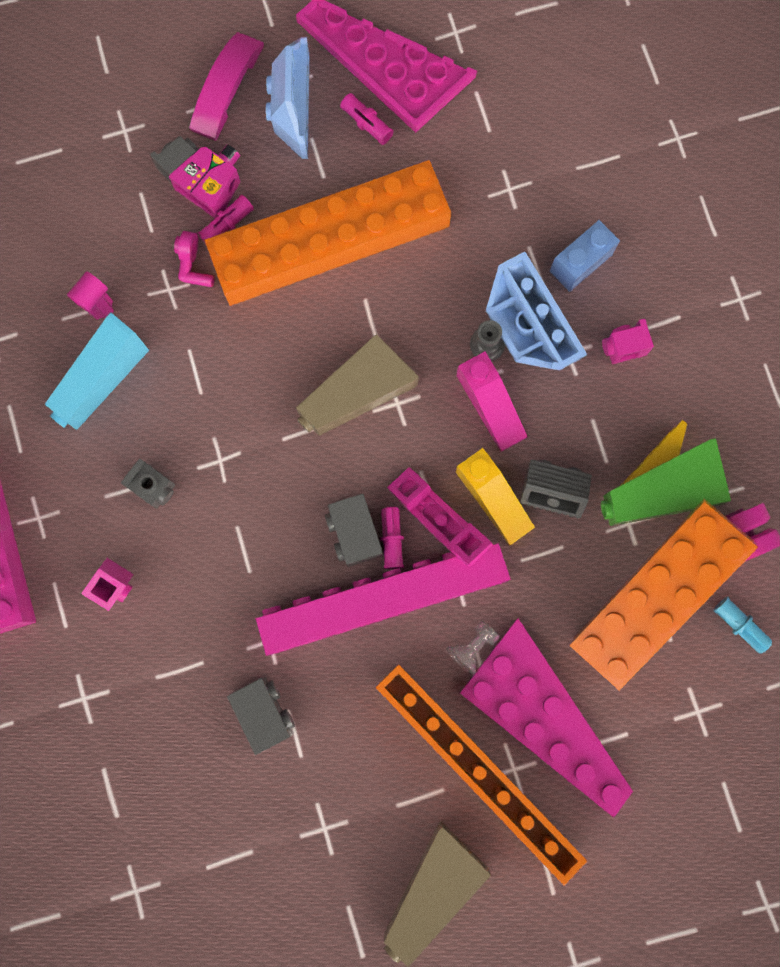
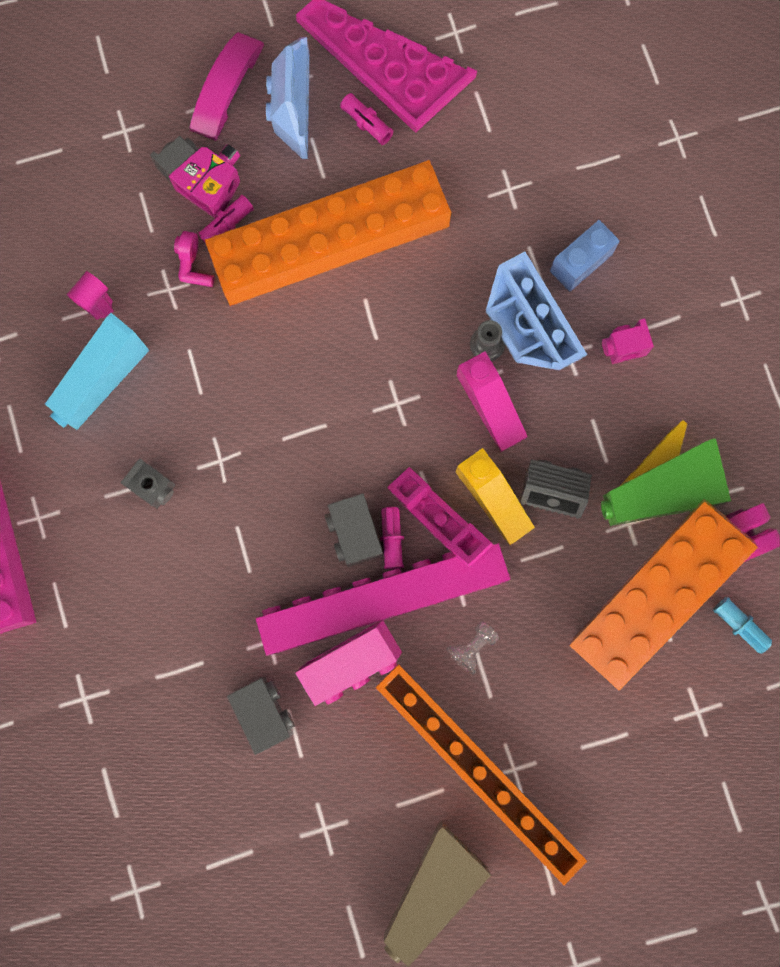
(108, 584): dark pink brick -> none
(349, 664): none -> brick
(359, 385): dark tan slope -> none
(533, 706): dark pink wing -> none

